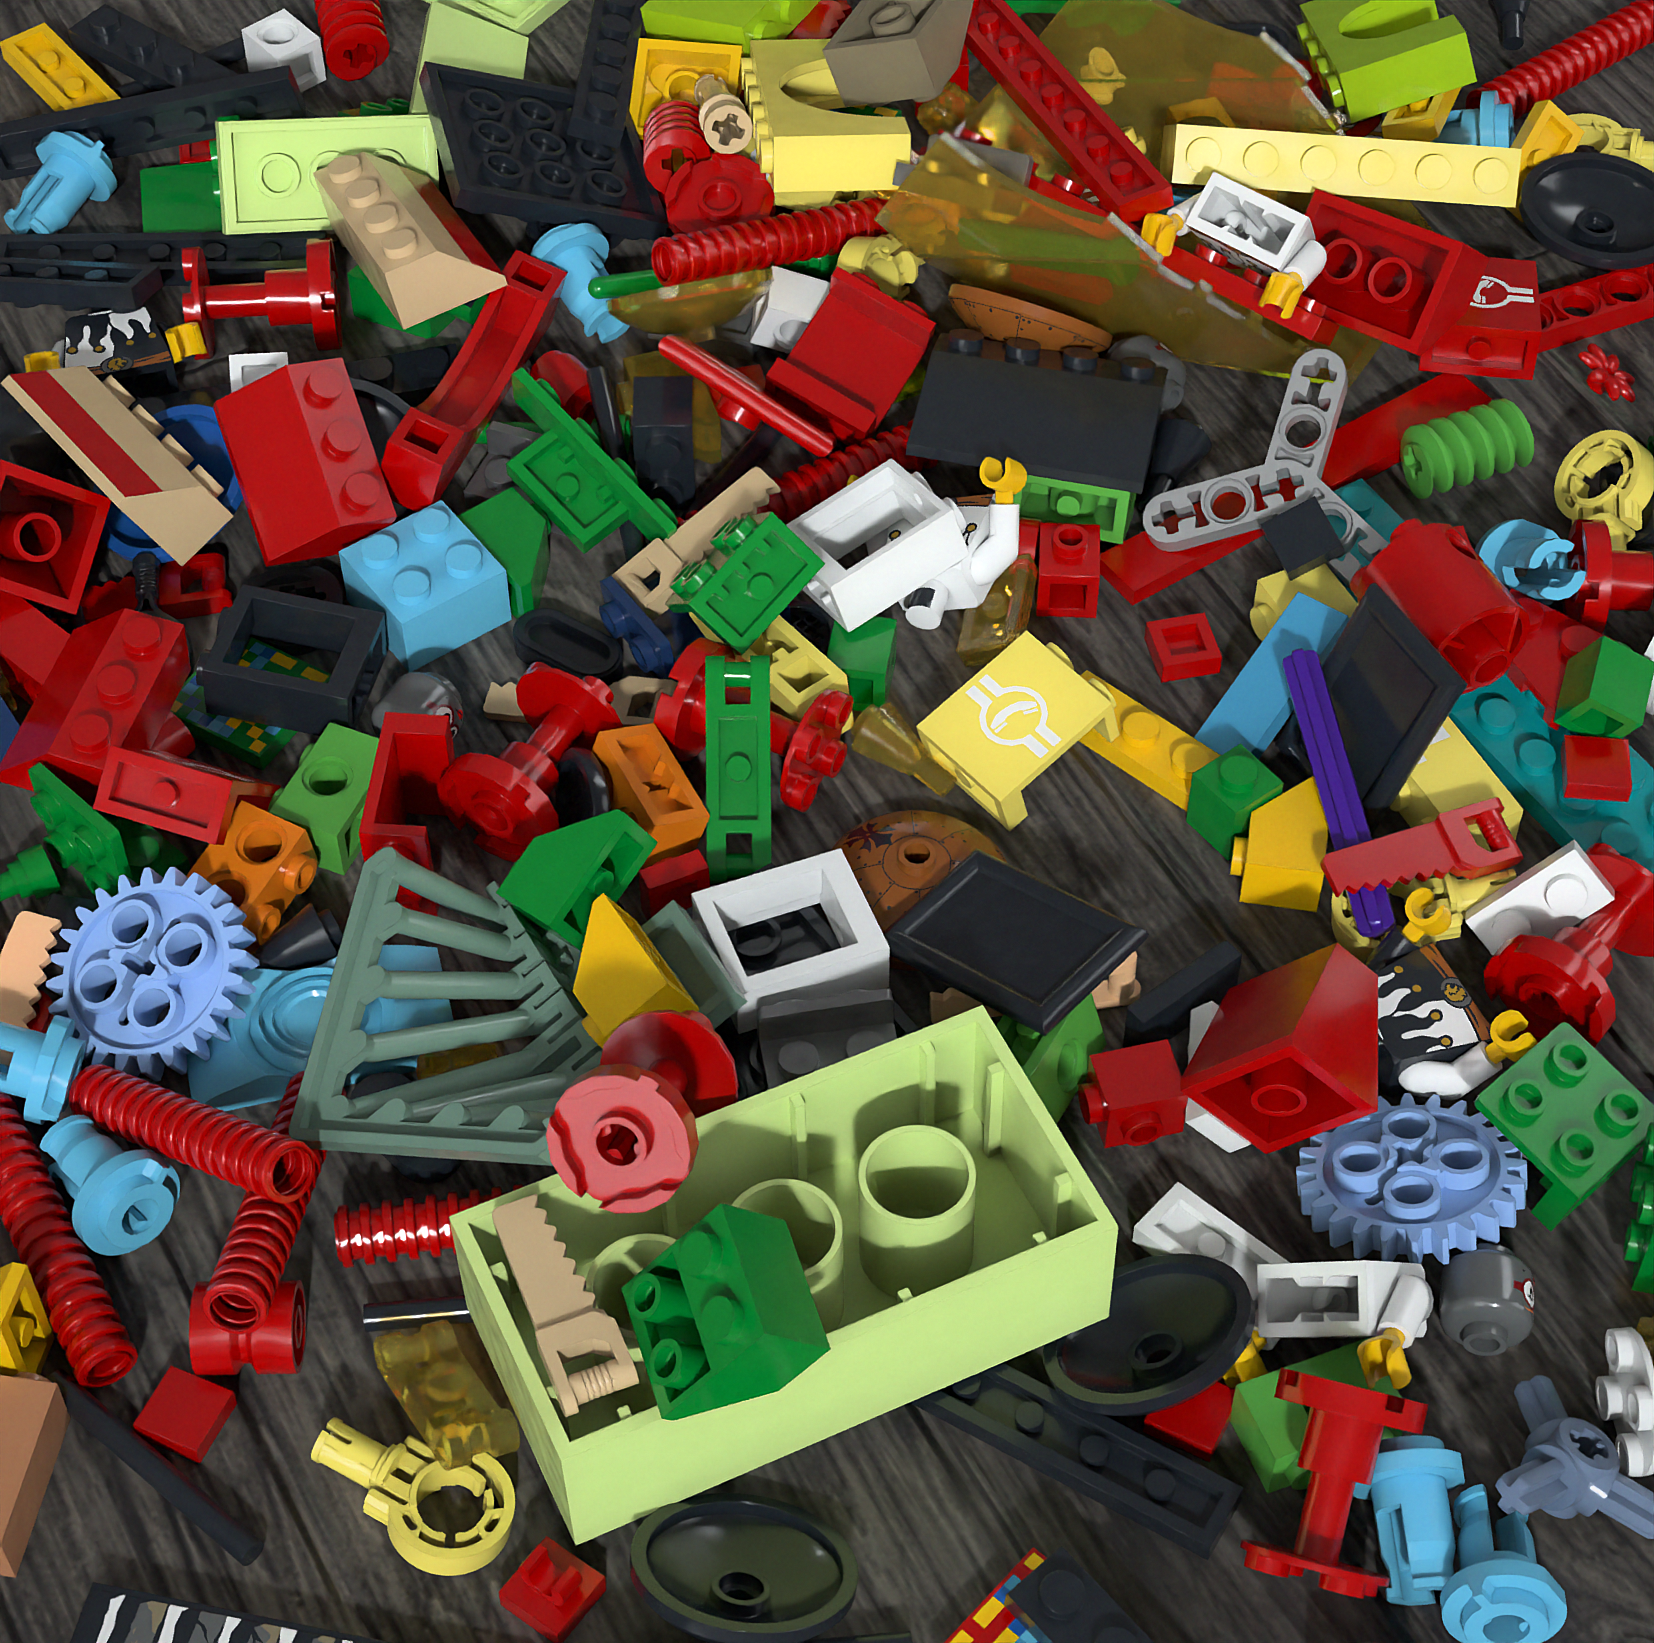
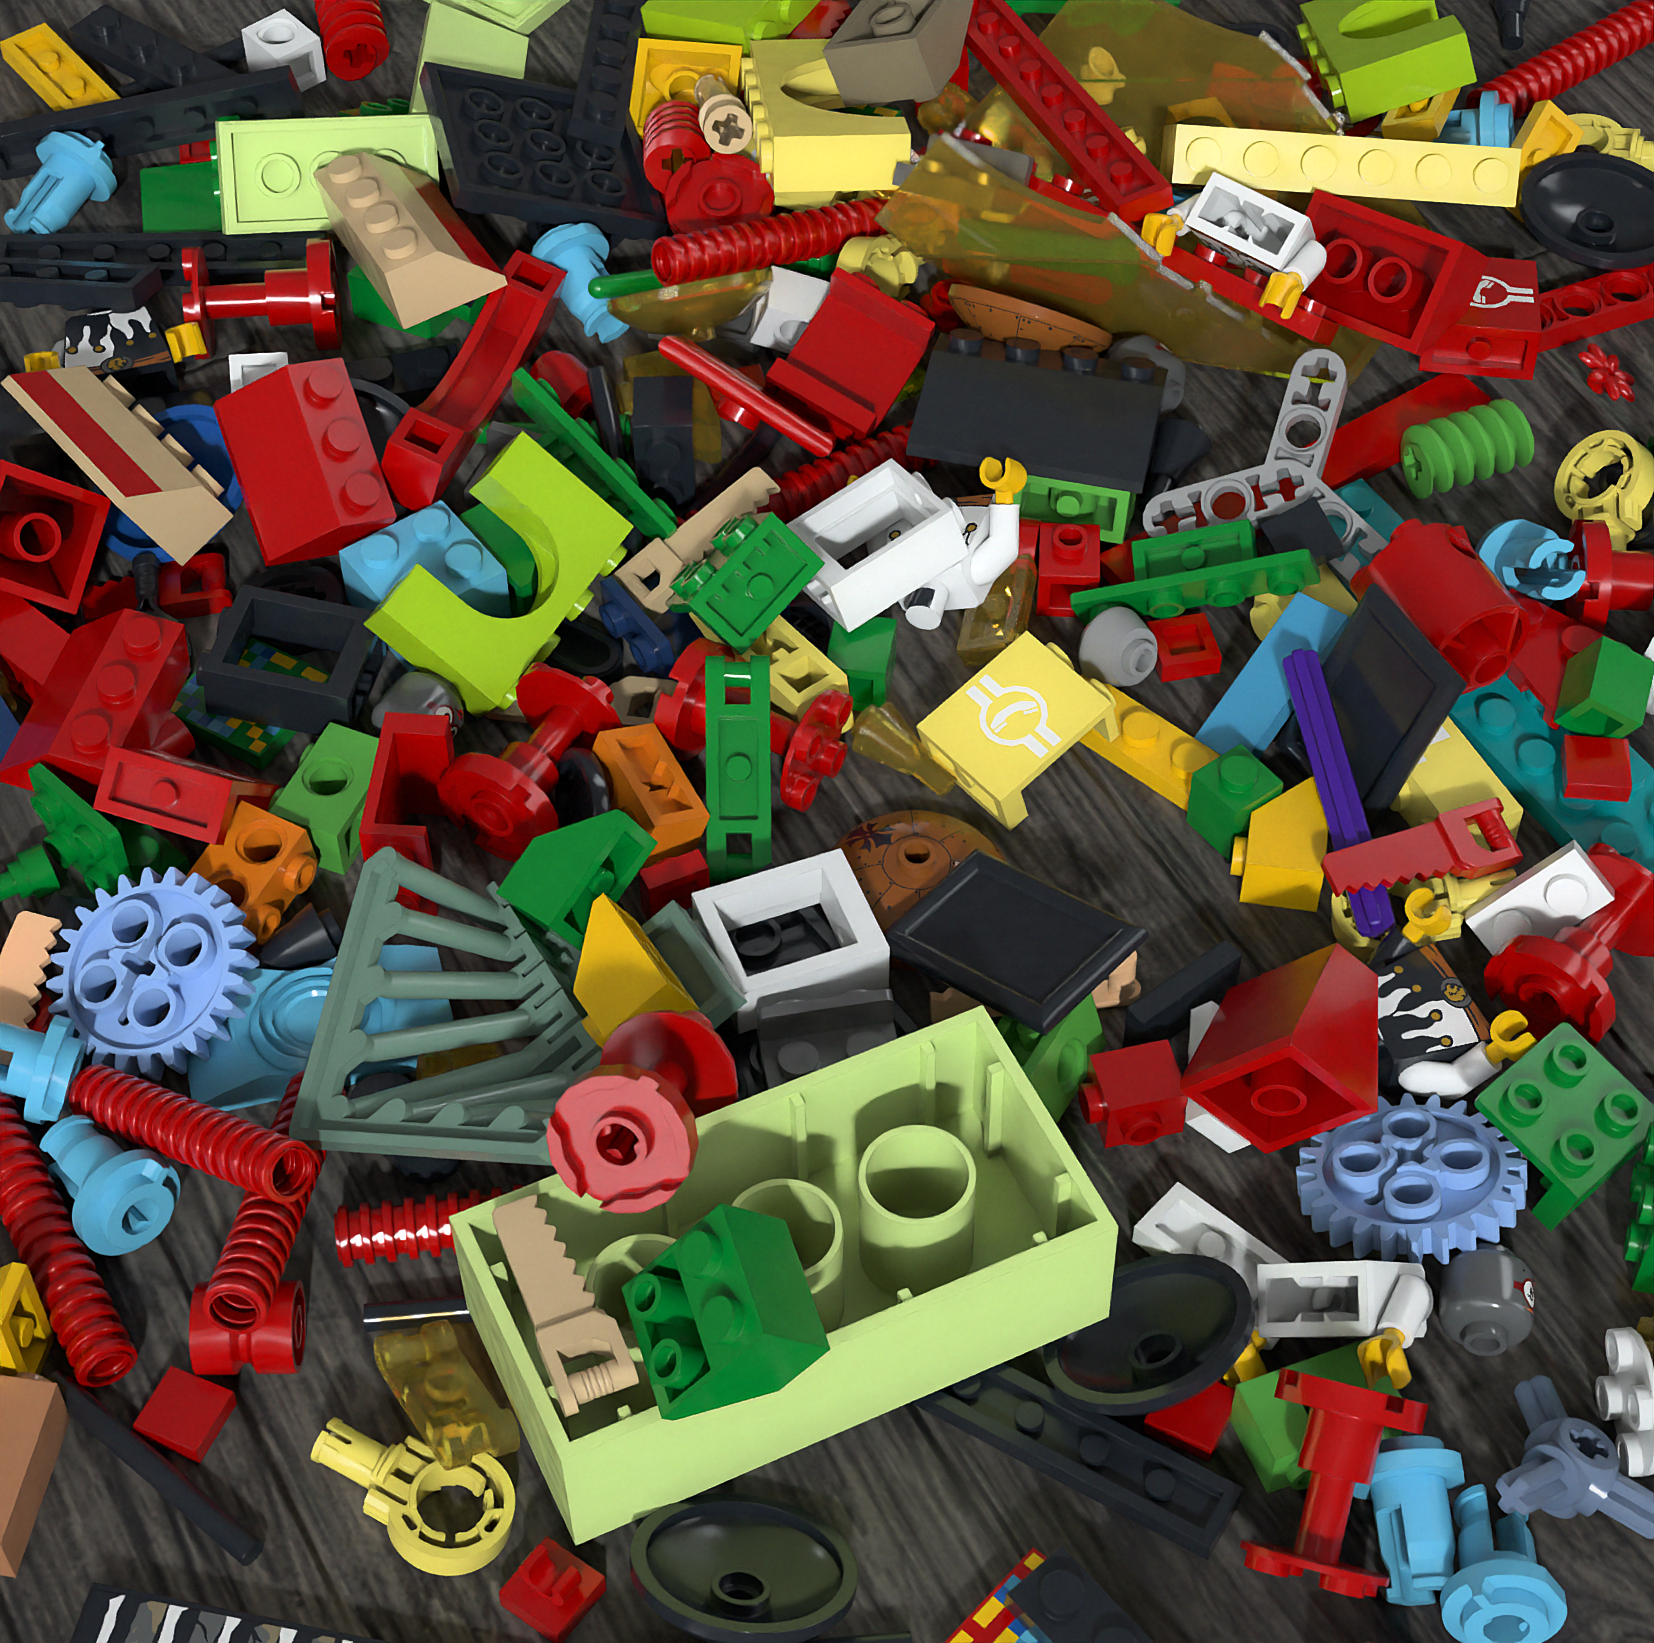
(571, 541): none -> lime arch
(939, 306): none -> red plate
(1117, 648): none -> light grey cone
(1199, 569): none -> green bracket

